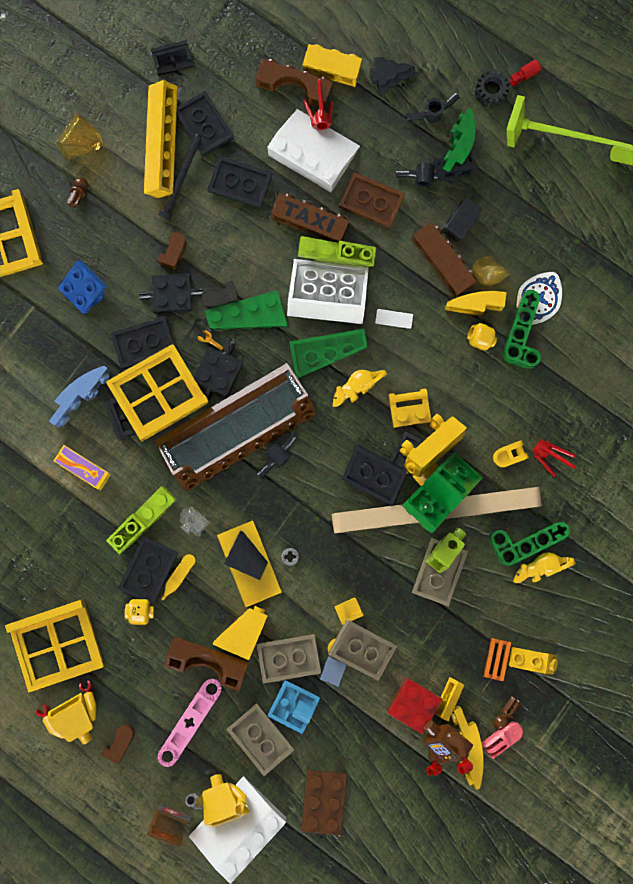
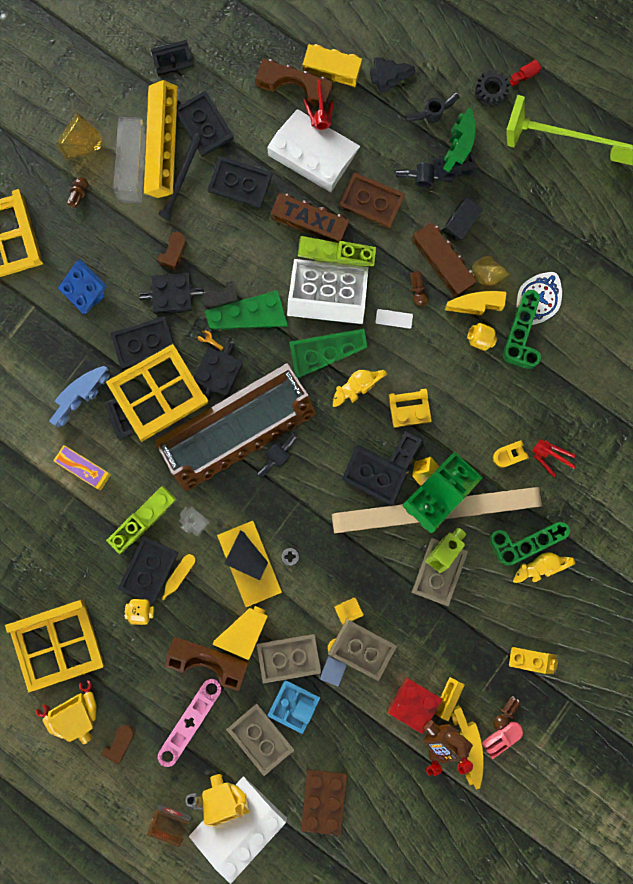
(130, 160): none -> clear piece
(420, 298): none -> reddish brown axle
(434, 447): yellow brick -> none
(497, 659): orange tile -> none

